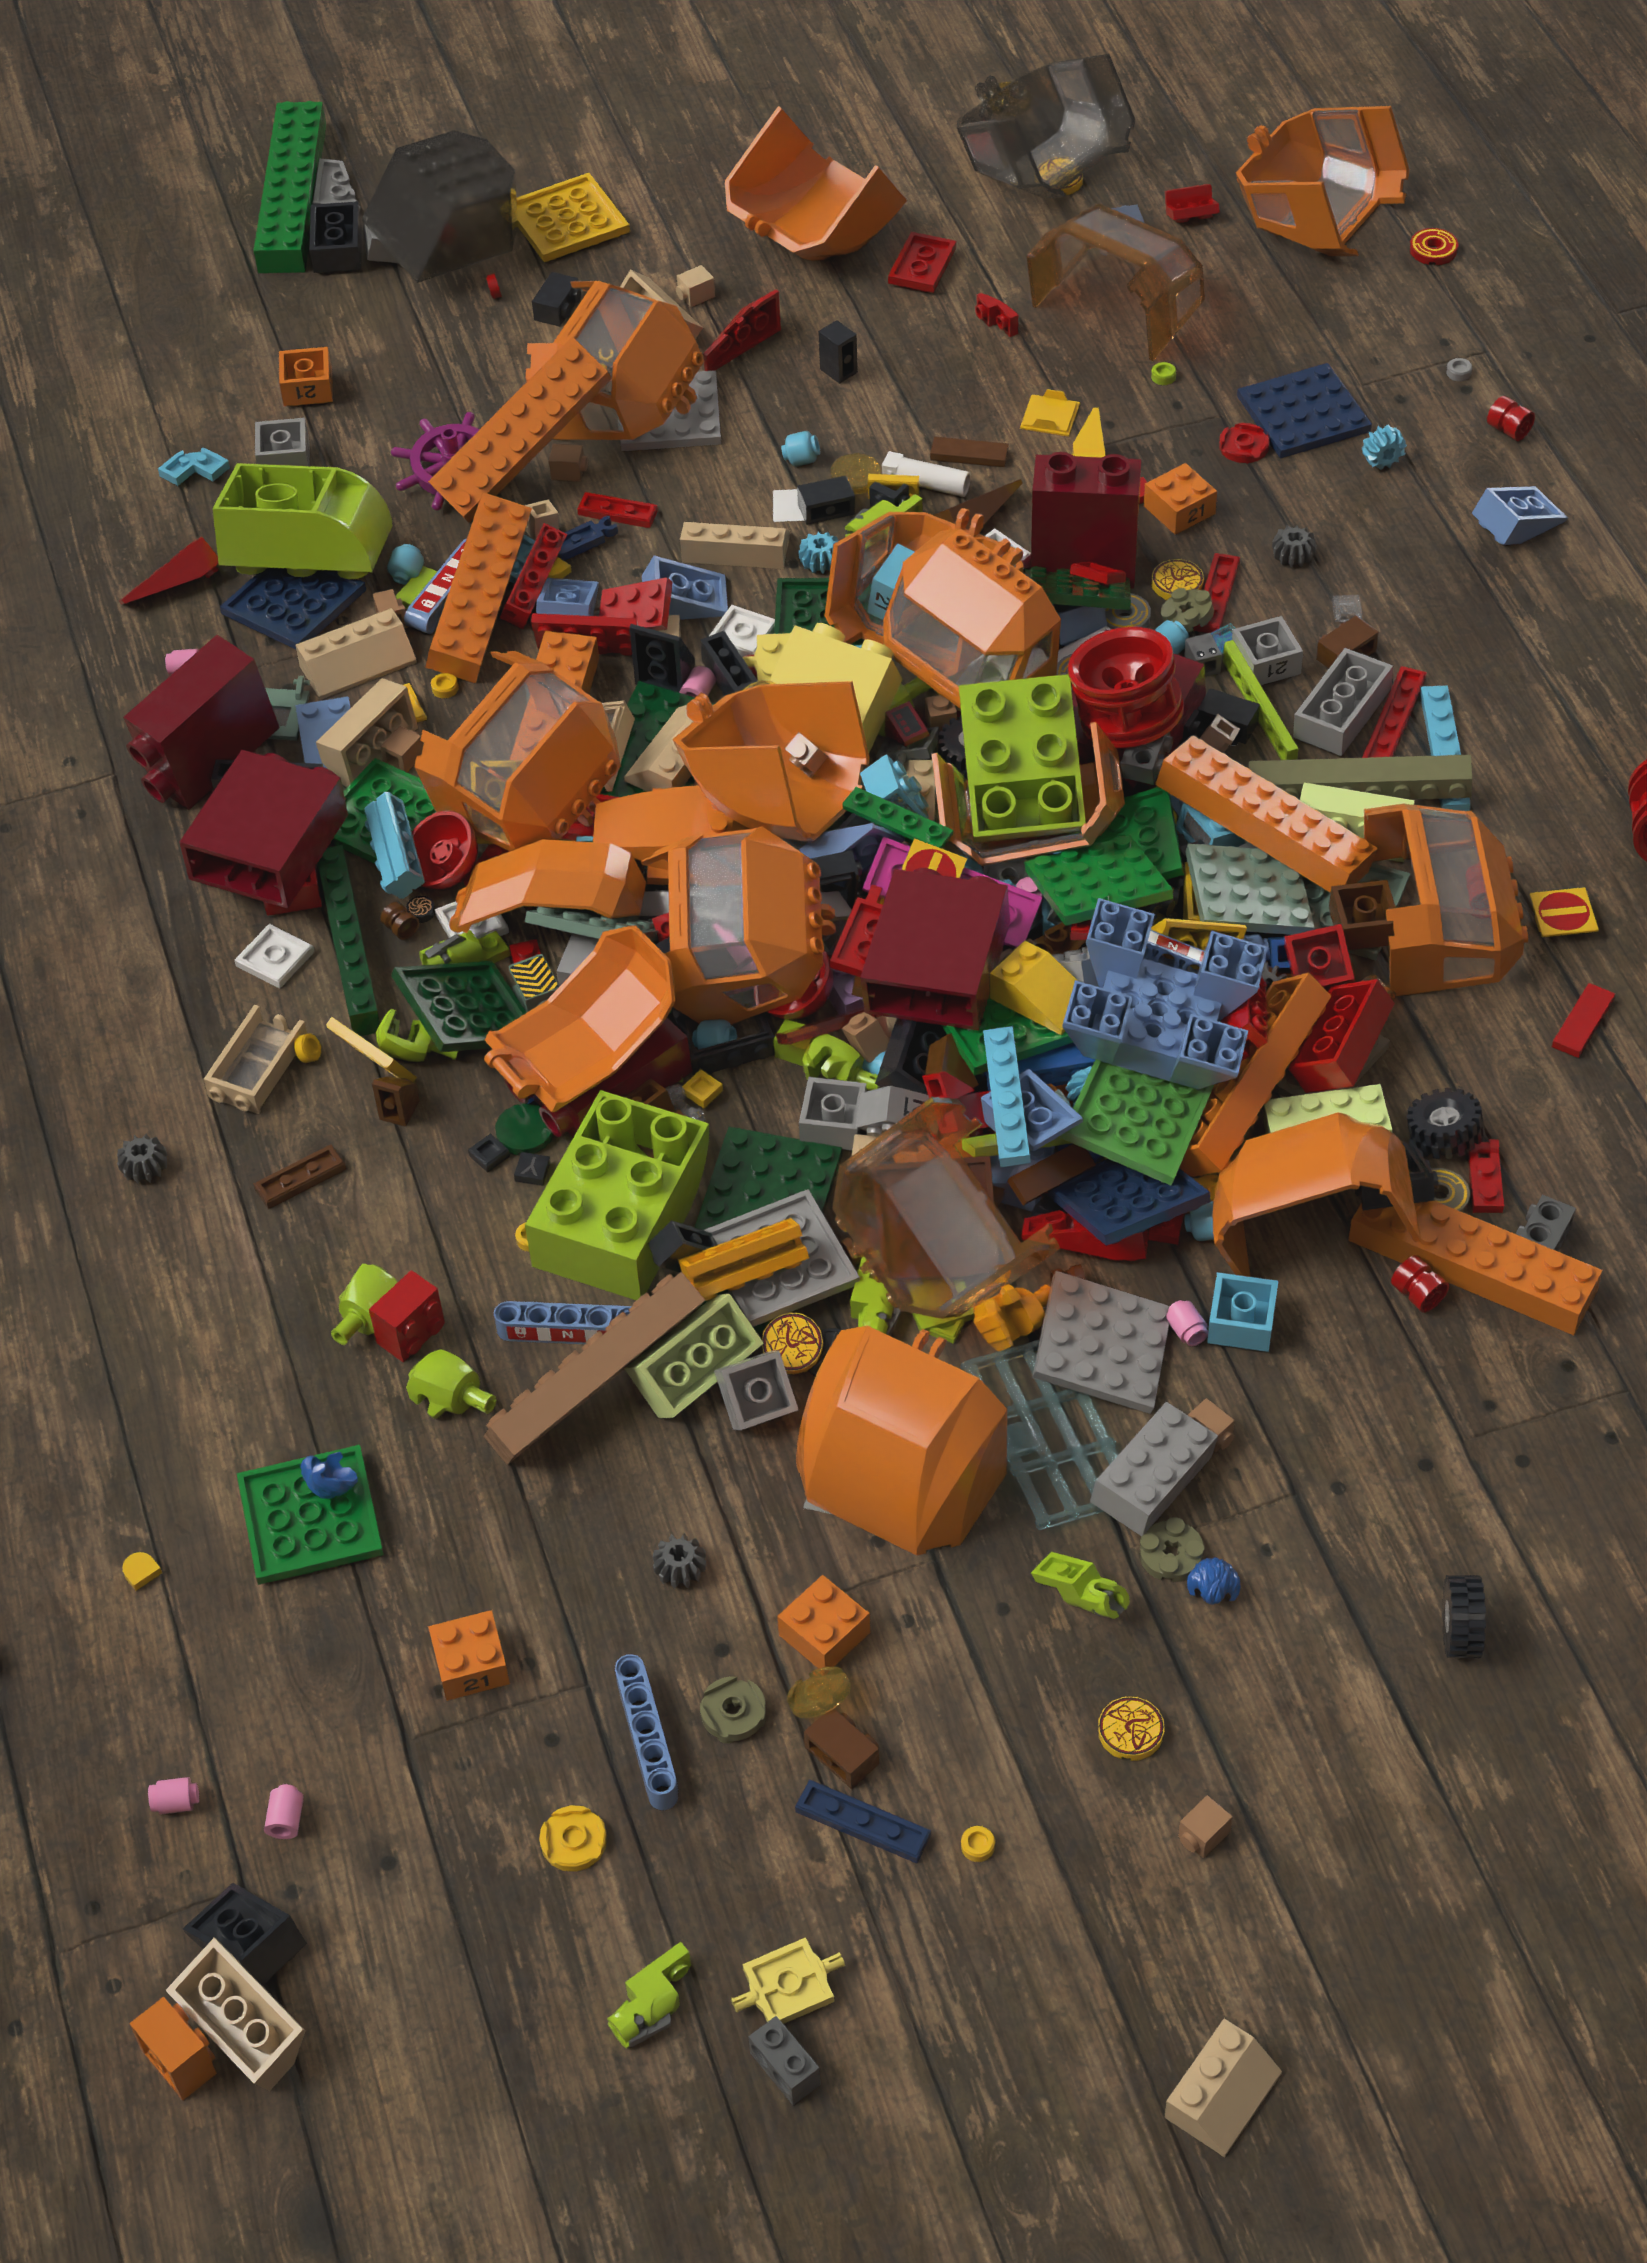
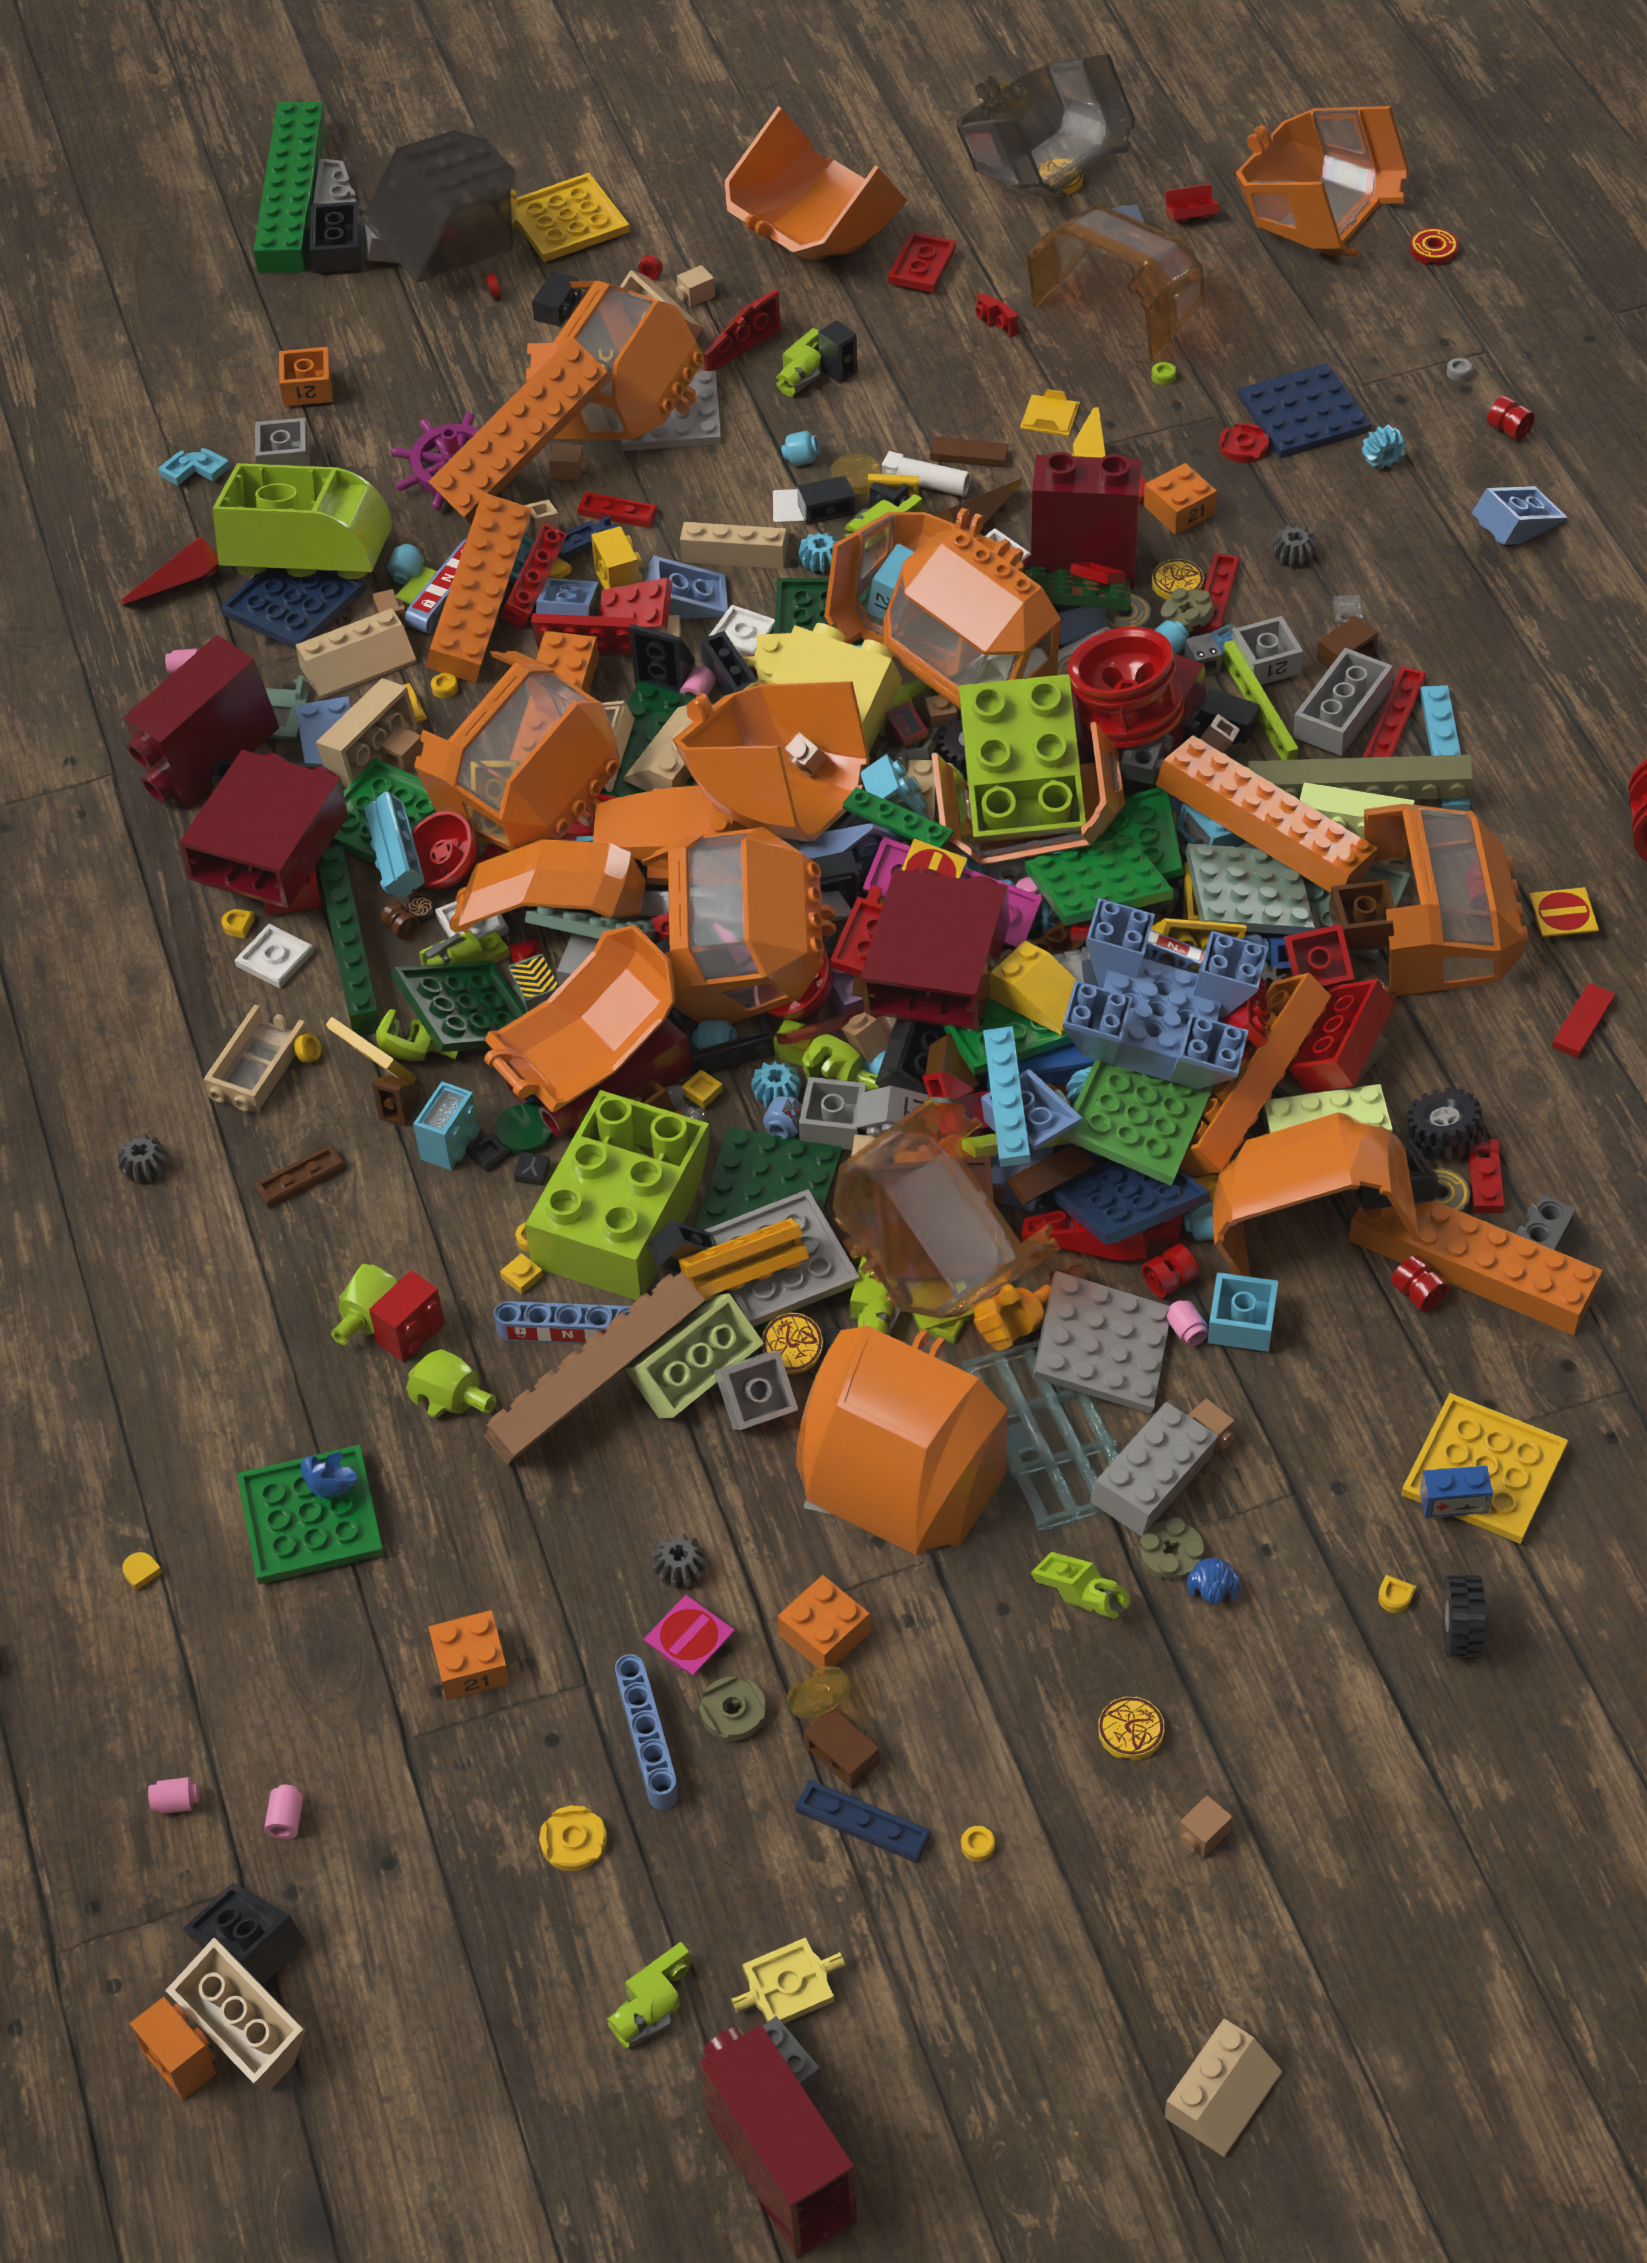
(237, 922): none -> yellow tile
(446, 1126): none -> medium azure piece
(521, 1273): none -> yellow plate
(615, 559): none -> yellow brick
(650, 267): none -> red tile
(688, 1635): none -> piece
(774, 1082): none -> medium azure gear
(777, 2138): none -> dark red brick
(783, 1117): none -> medium blue head
(800, 364): none -> lime plate
(1168, 1272): none -> red wheel
(1395, 1594): none -> yellow tile
(1456, 1491): none -> blue brick
(1517, 1458): none -> yellow plate

